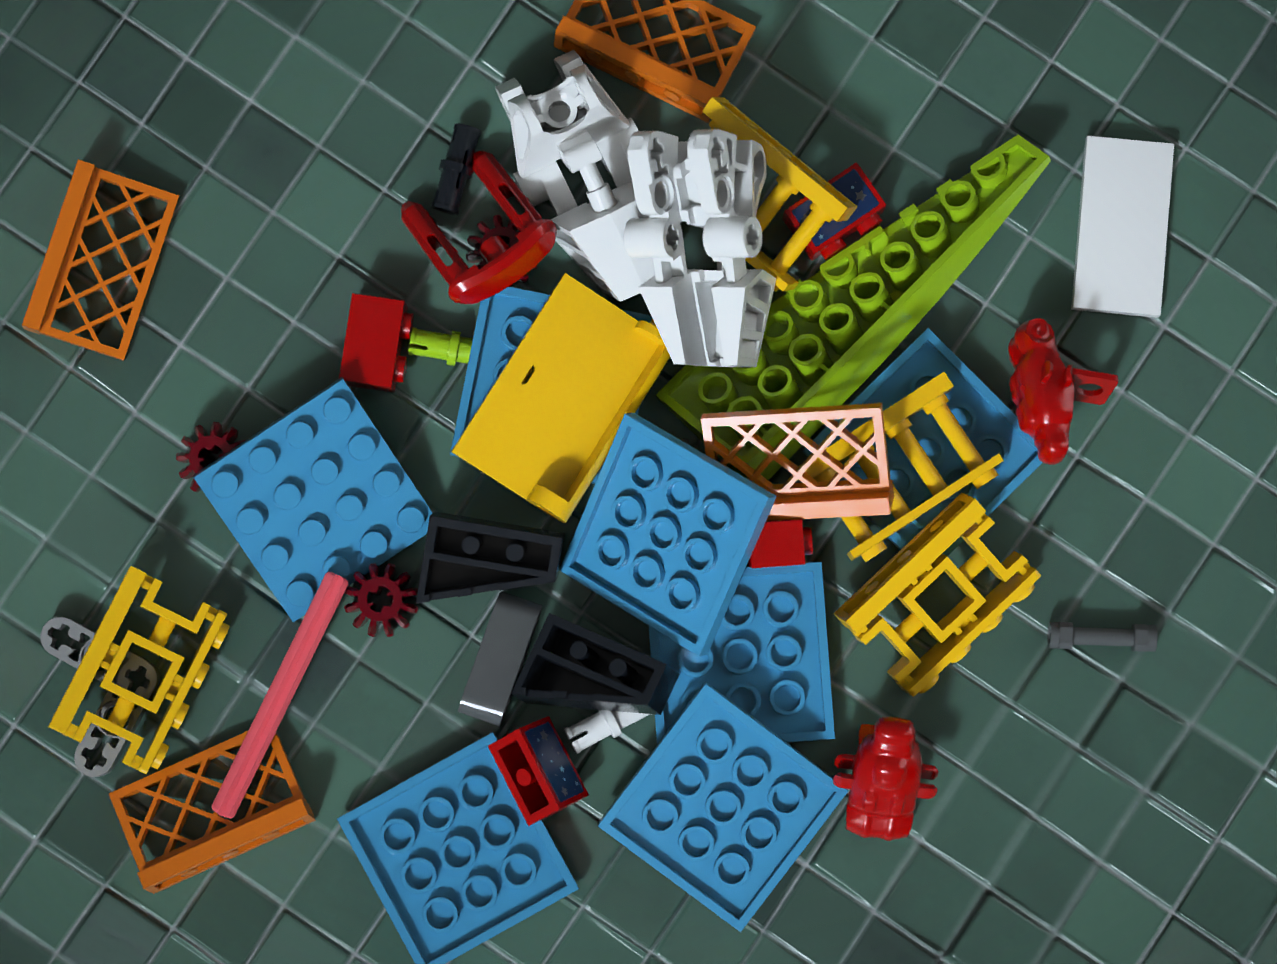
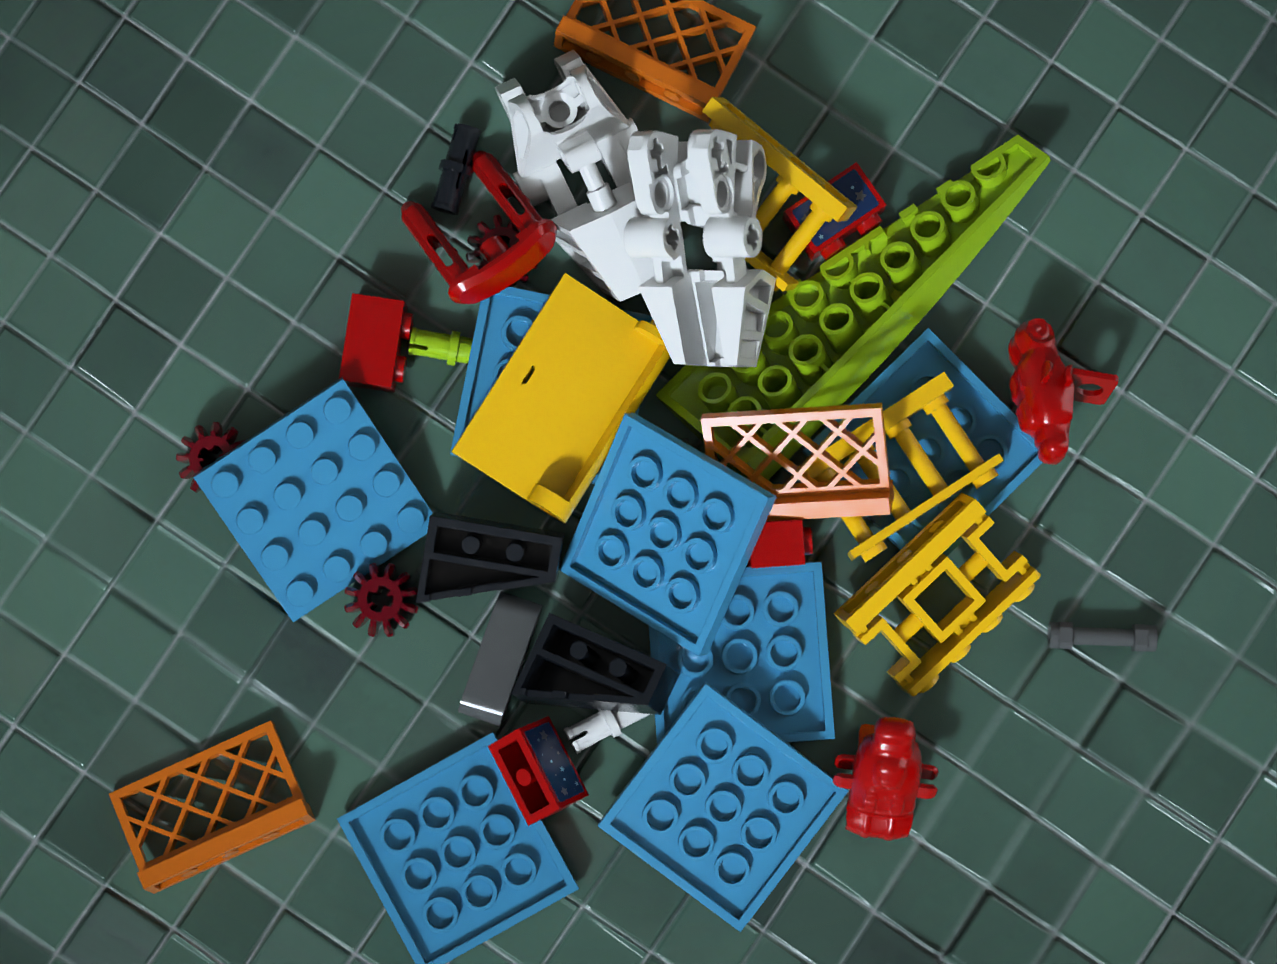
(63, 249): orange fence -> none
(109, 656): yellow fence -> none
(130, 663): light grey beam -> none
(279, 695): coral axle -> none
(1122, 226): white tile -> none

